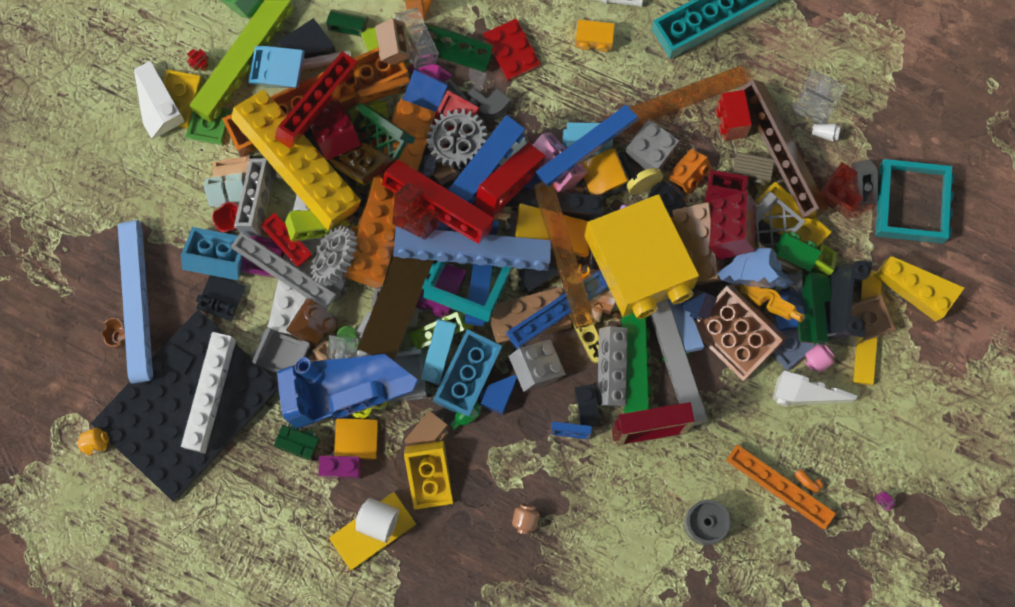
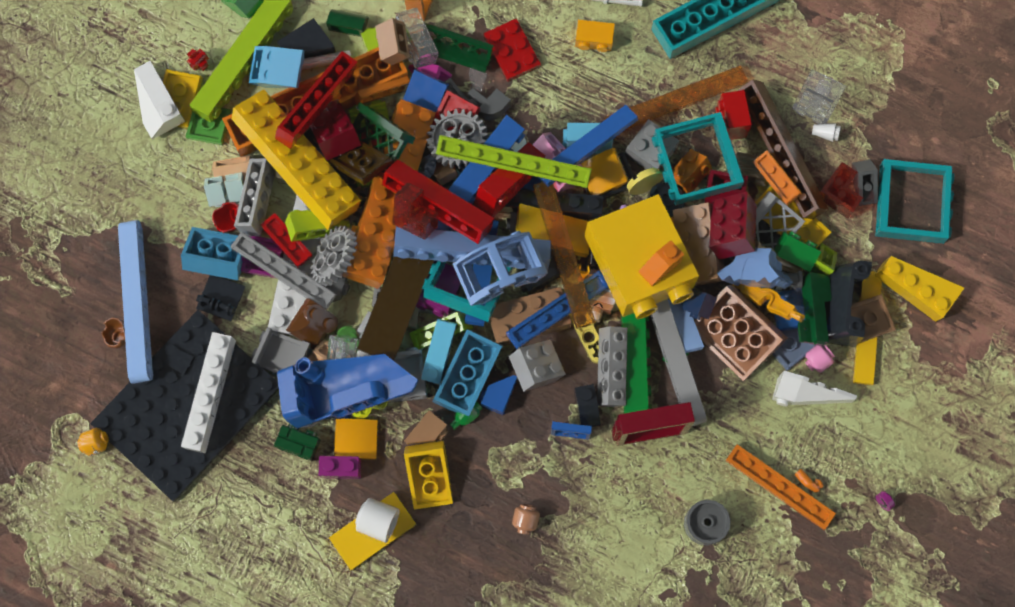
(513, 161): none -> lime tile
(528, 252): none -> medium blue window
(661, 263): none -> orange slope
(717, 121): none -> teal window
(777, 177): none -> orange tile

